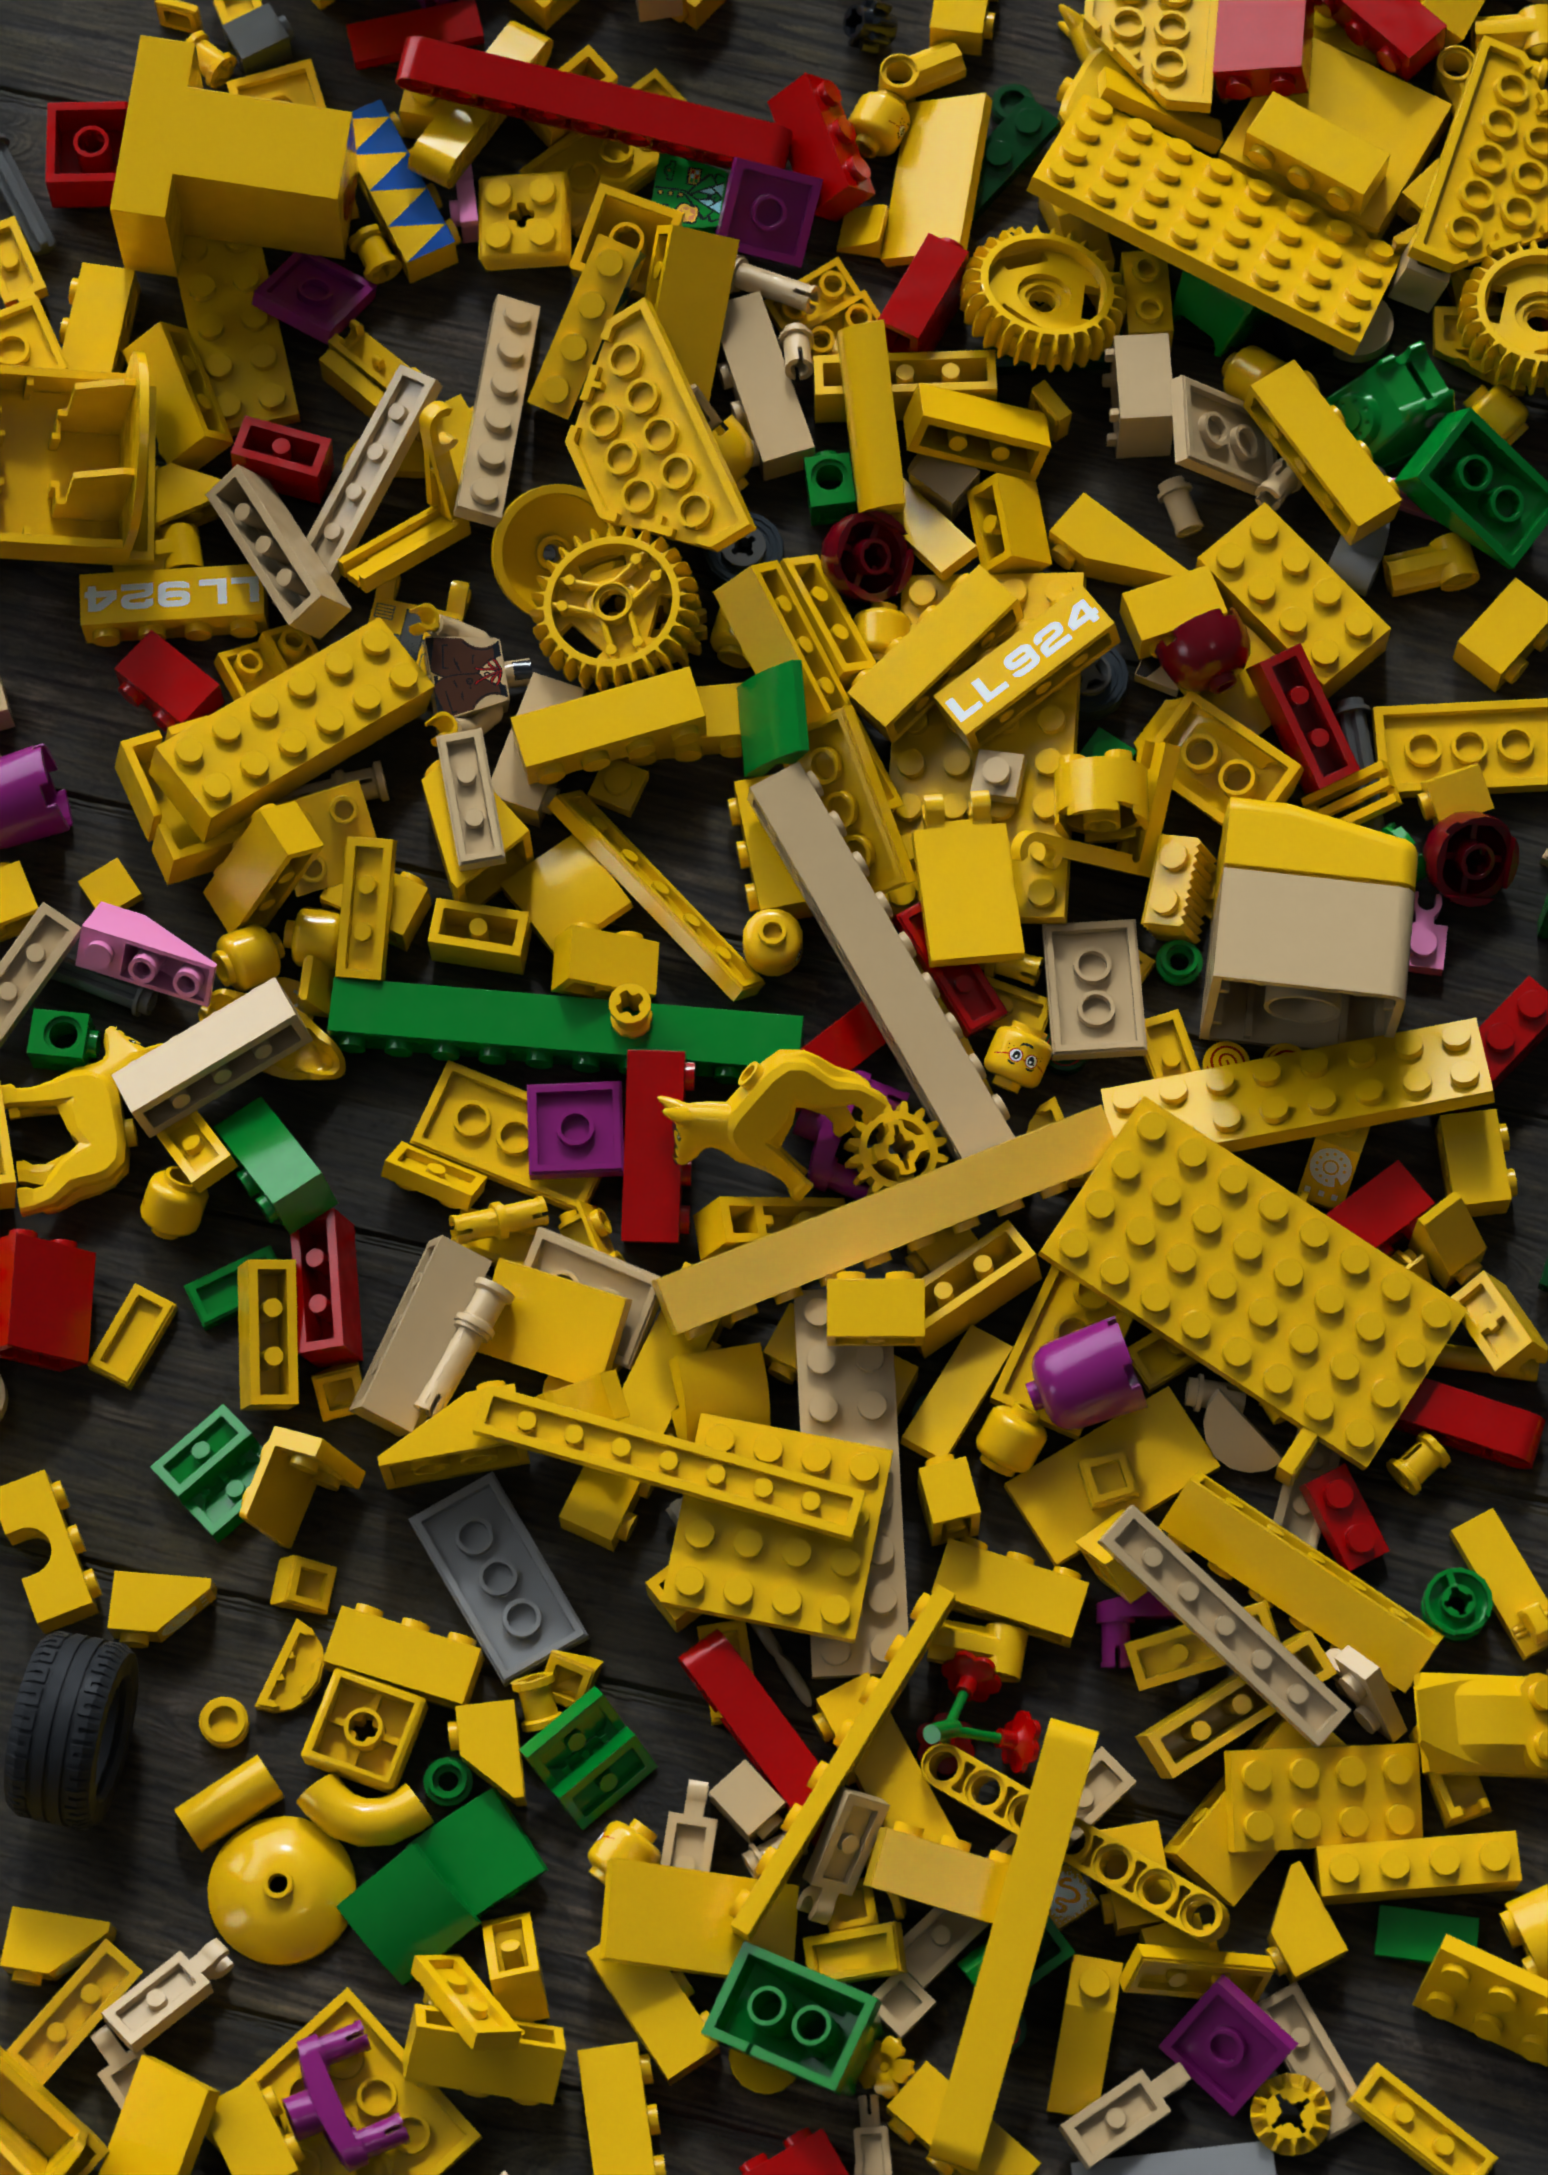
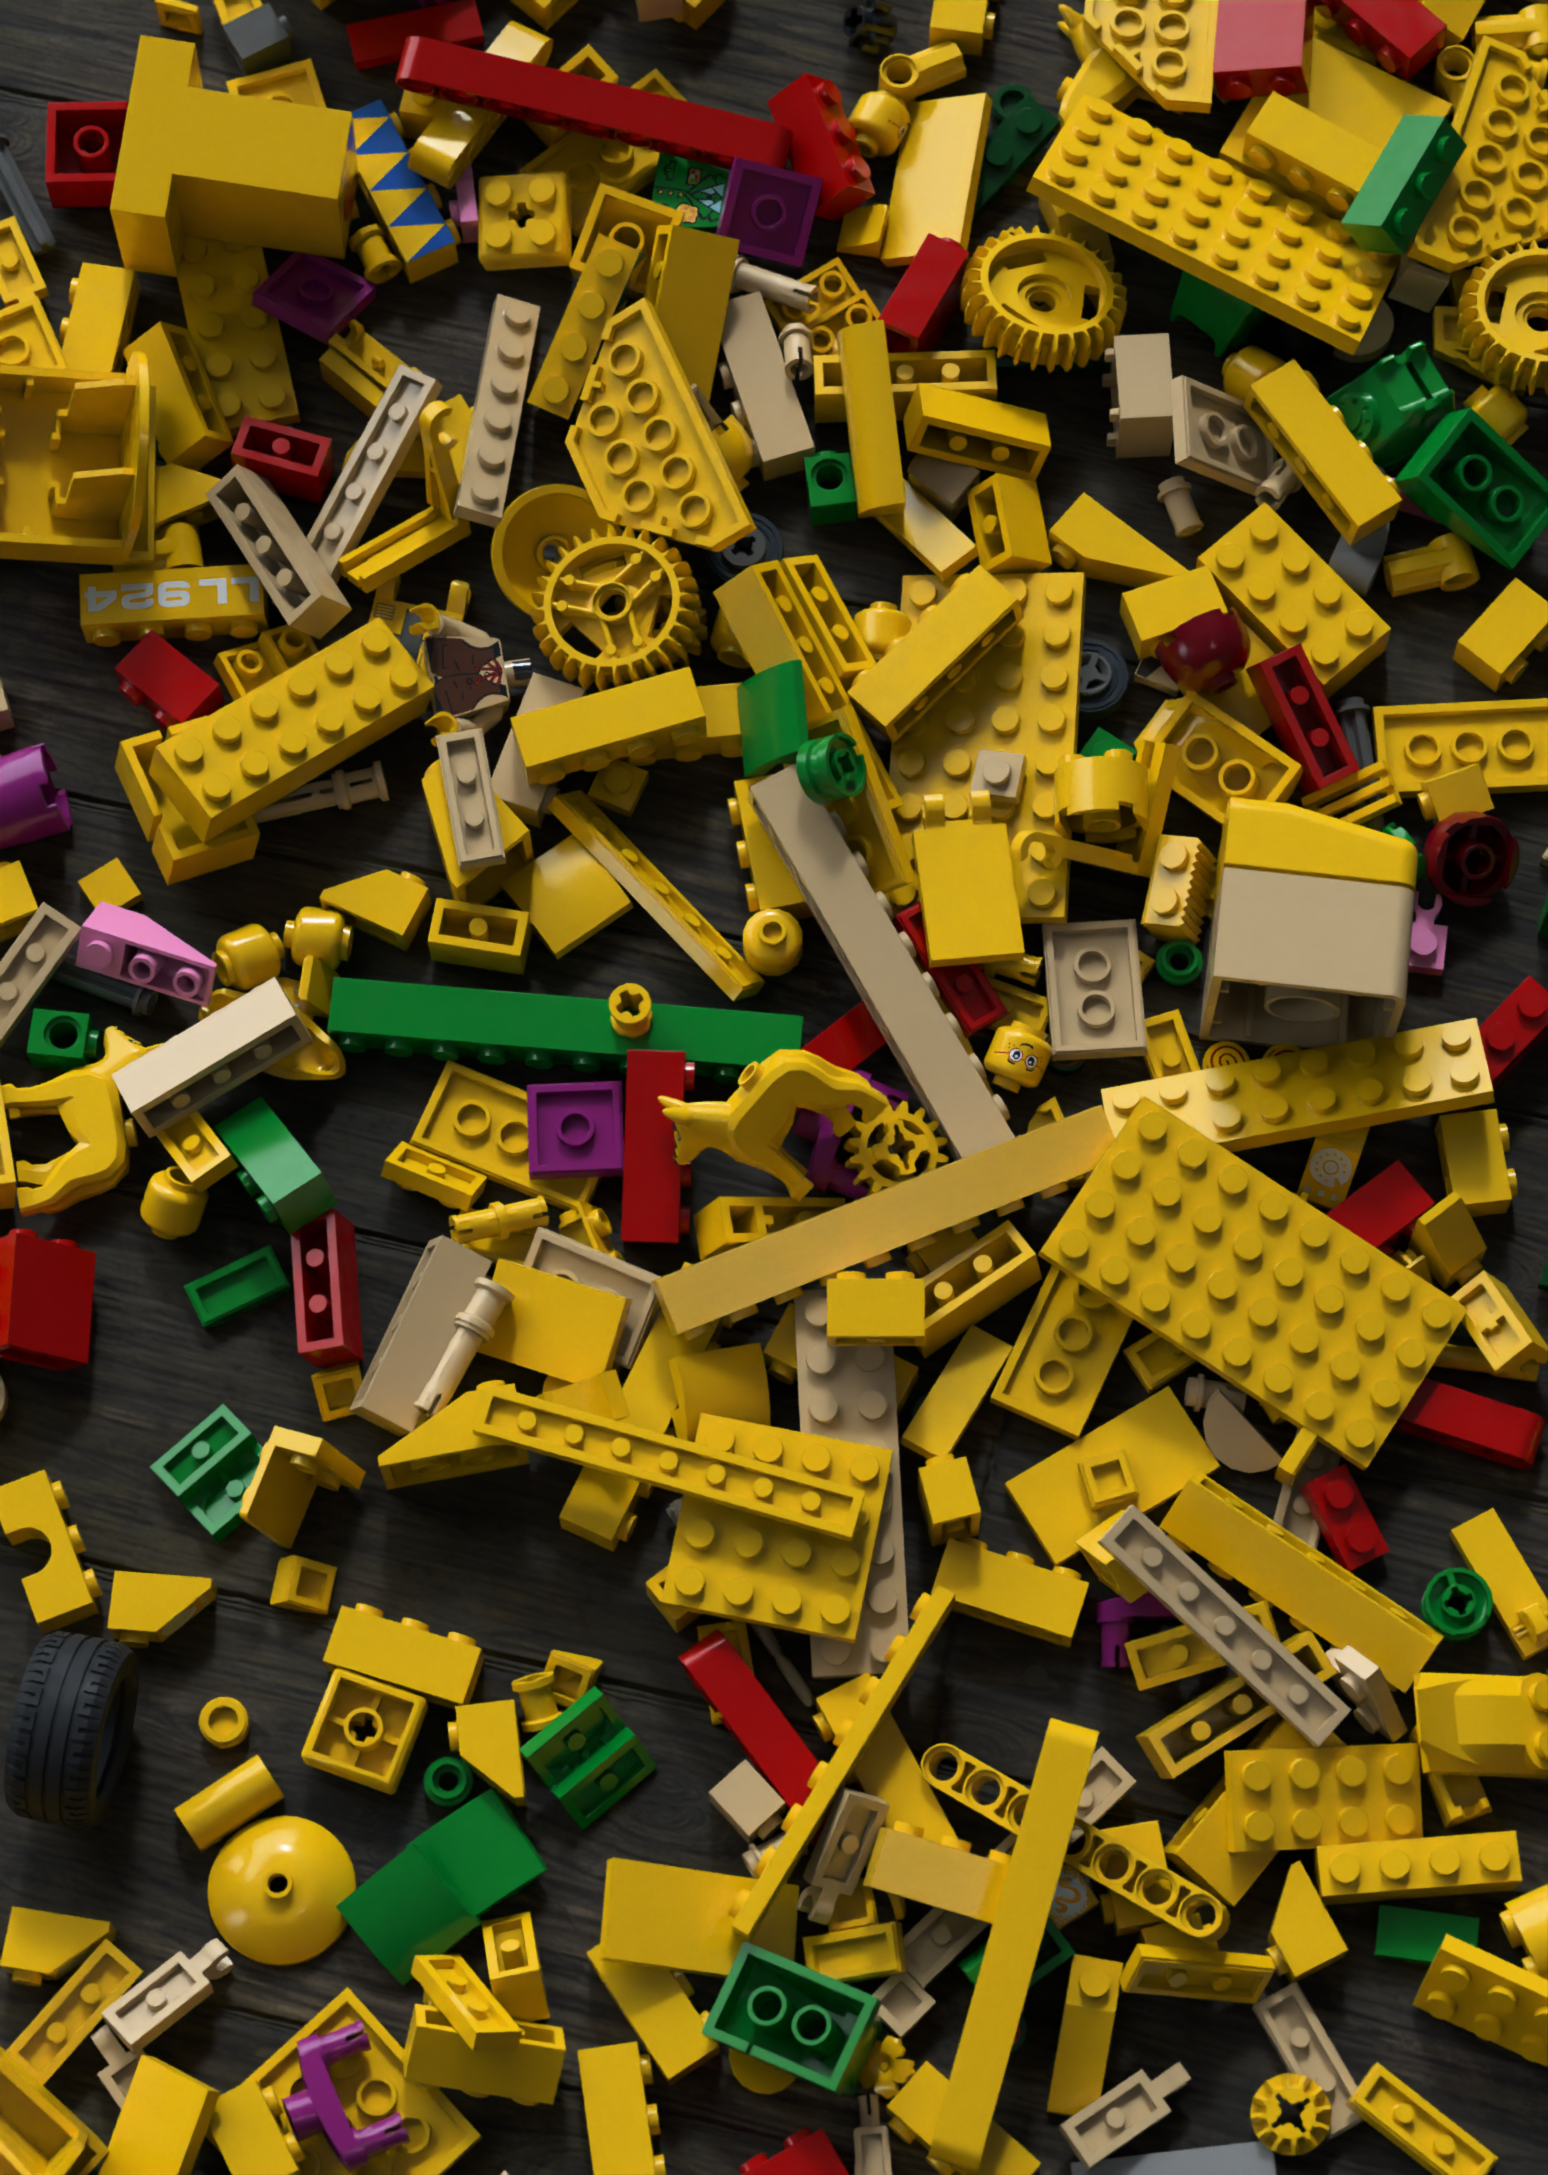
(132, 1336): yellow tile -> none
(213, 63): yellow bush -> none
(263, 866): yellow brick -> none
(268, 1334): yellow brick -> none
(295, 1673): yellow tile -> none
(334, 816): yellow plate -> none
(362, 1819): yellow cylinder -> none
(366, 908): yellow hinge -> none
(498, 1578): light grey tile -> none
(598, 961): yellow brick -> none
(622, 1842): yellow head -> none
(690, 1835): tan plate -> none
(830, 768): none -> green wheel
(867, 557): dark red cylinder -> none
(975, 1680): red plant -> none
(996, 1641): yellow piece -> none
(1011, 1439): yellow head -> none
(1026, 667): yellow brick -> none
(1058, 415): yellow tile -> none
(1085, 1377): magenta cylinder -> none
(1131, 98): yellow tile -> none
(1146, 294): yellow brick -> none
(1228, 2044): magenta plate -> none
(1404, 184): none -> green brick
(1418, 1463): yellow bush -> none

